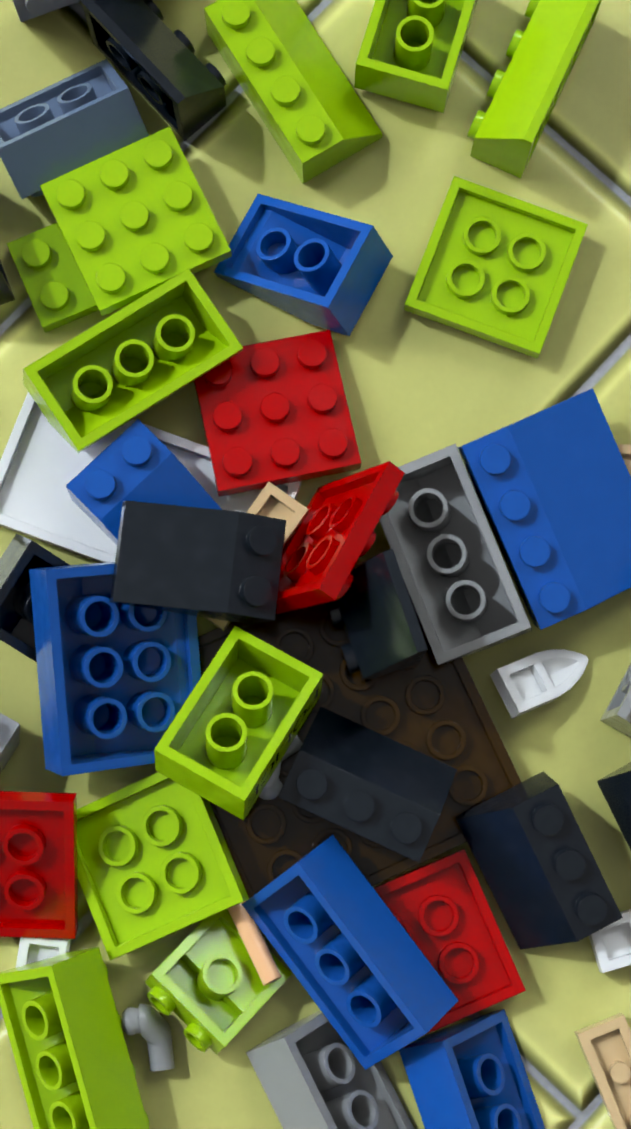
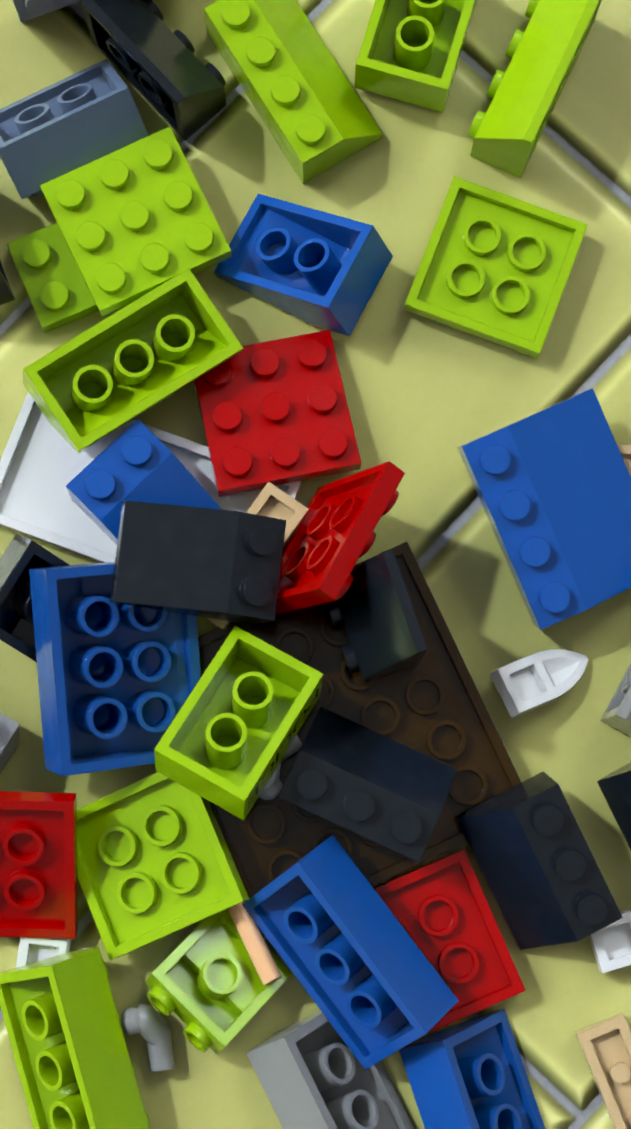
(451, 559): light grey slope -> none

